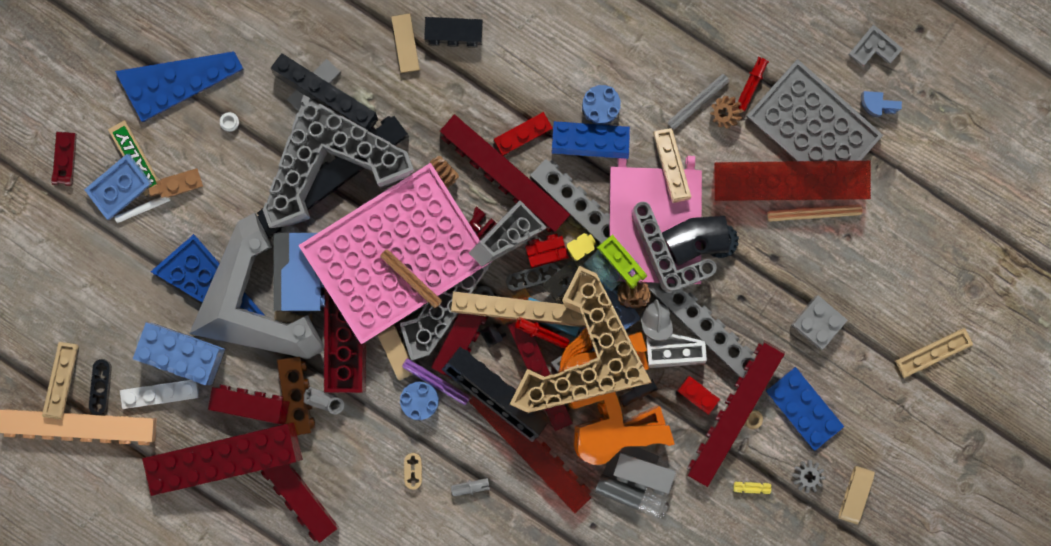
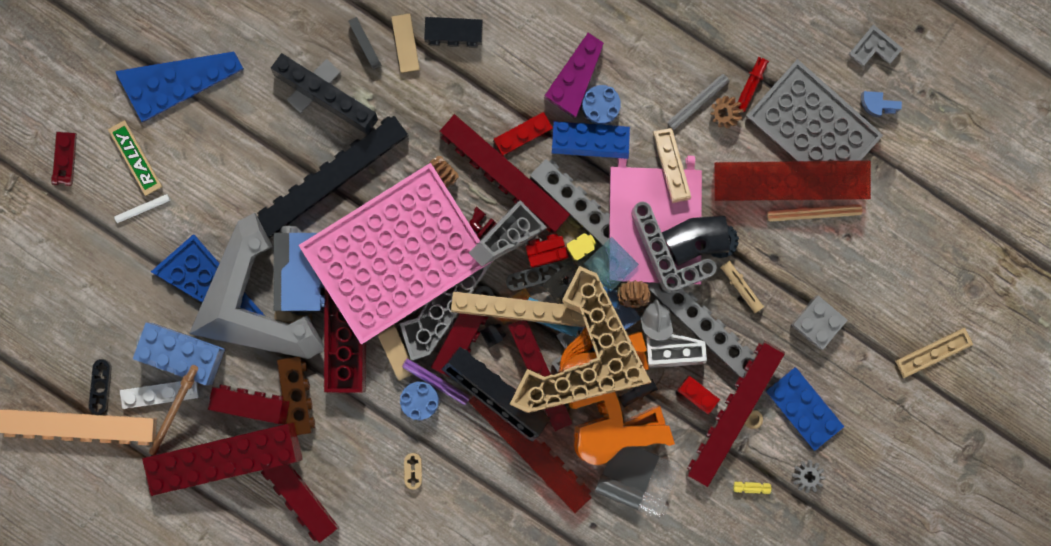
(60, 380): tan tile -> none
(118, 186): medium blue plate -> none
(177, 184): medium nougat hinge -> none
(186, 384): none -> medium nougat bar
(229, 122): white plate -> none
(313, 135): light grey wedge -> none
(323, 400): light grey piece -> none
(364, 42): none -> dark grey beam
(410, 278): medium nougat axle -> none
(470, 487): light grey axle -> none
(535, 330): red axle -> none
(572, 82): none -> magenta wedge
(621, 261): lime plate -> none
(644, 474): light grey brick -> none
(737, 280): none -> tan pin
(856, 495): tan beam -> none

